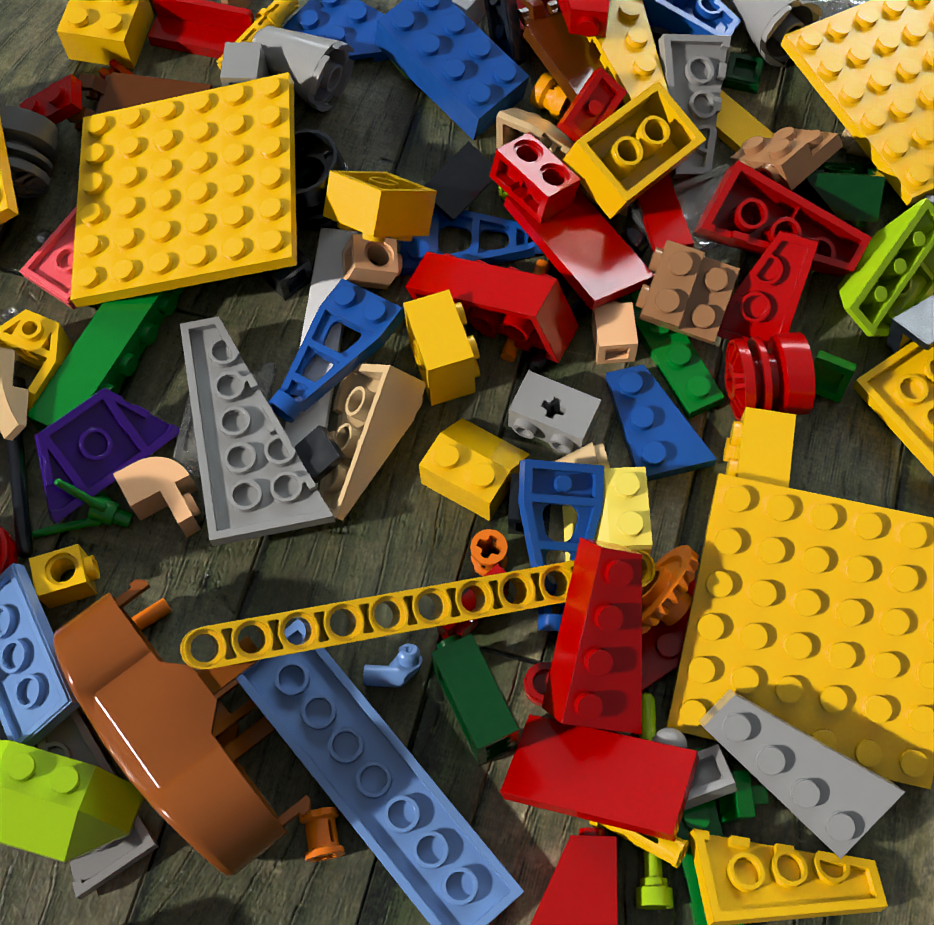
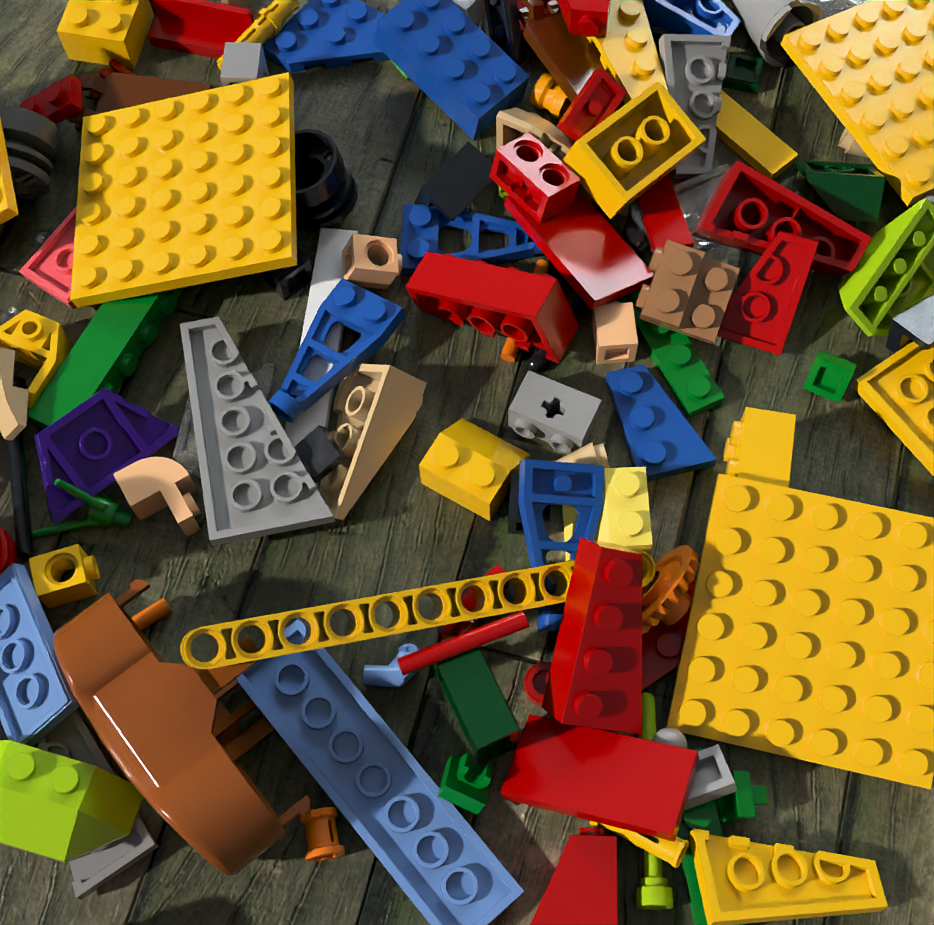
(315, 63): light grey cone -> none
(379, 205): yellow brick -> none
(441, 346): yellow brick -> none
(462, 643): none -> red bar
(465, 783): none -> green tile
(482, 543): orange bush -> none
(772, 376): red wheel -> none
(789, 154): medium nougat plate -> none
(814, 781): light grey wedge -> none

